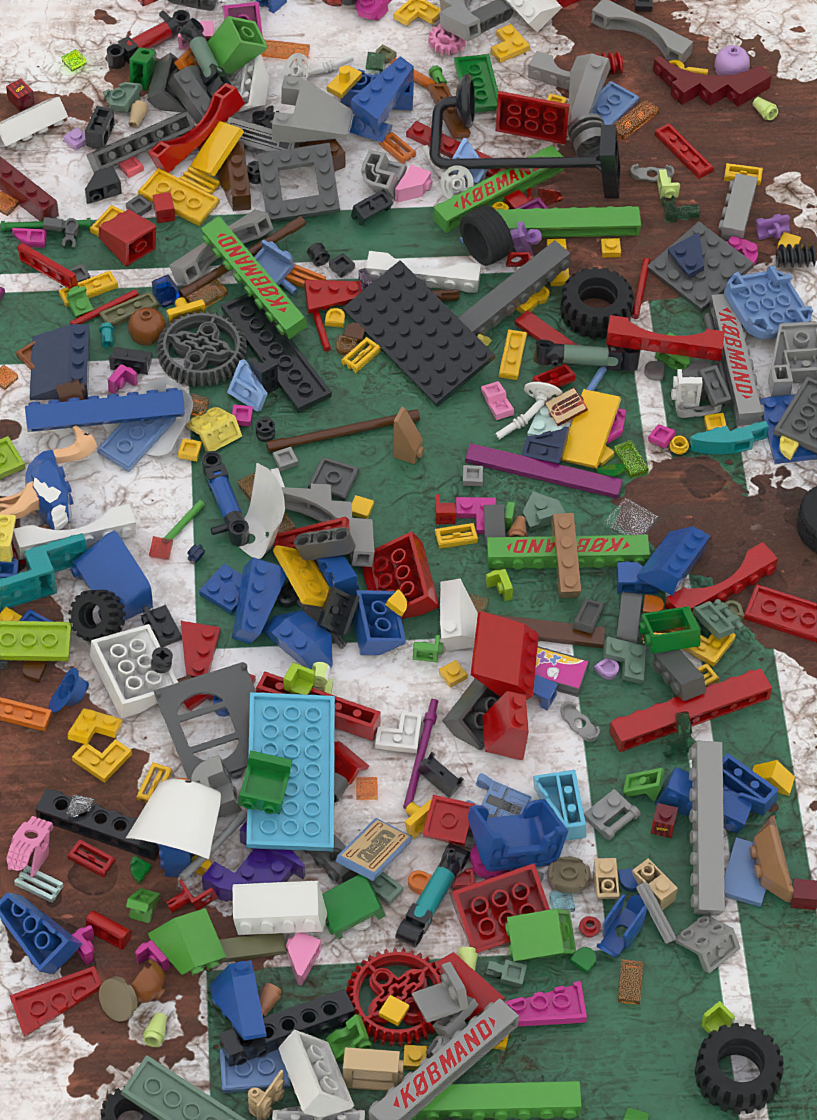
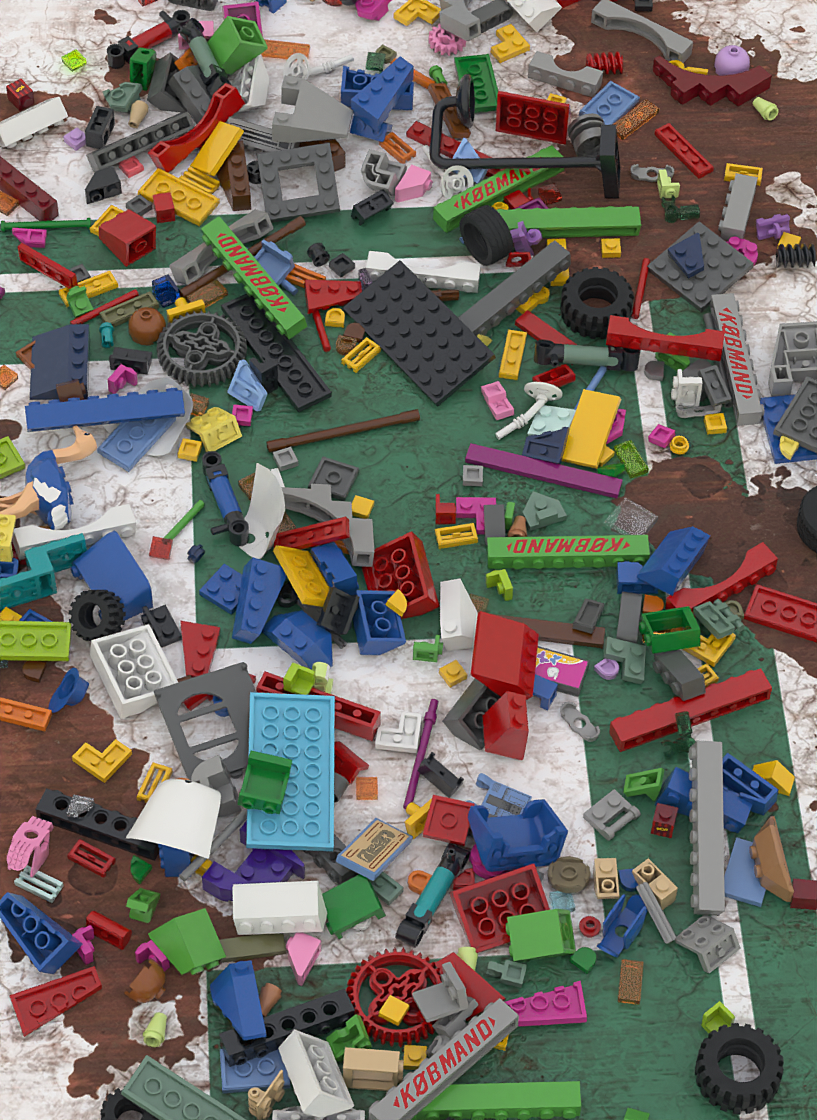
(70, 226): dark grey bar -> none
(93, 722): yellow plate -> none
(117, 998): dark tan tile -> none
(157, 662): black wheel -> none
(185, 897): red bracket -> none
(262, 117): black bar -> none
(265, 429): black wheel -> none
(324, 543): dark grey beam -> none
(344, 81): yellow tile -> none
(406, 438): medium nougat slope -> none
(564, 798): medium azure wedge -> none
(566, 406): piece -> none
(567, 556): medium nougat arch -> none
(586, 83): light grey wedge -> none
(723, 441): teal slope -> none
(765, 302): medium blue tile -> none

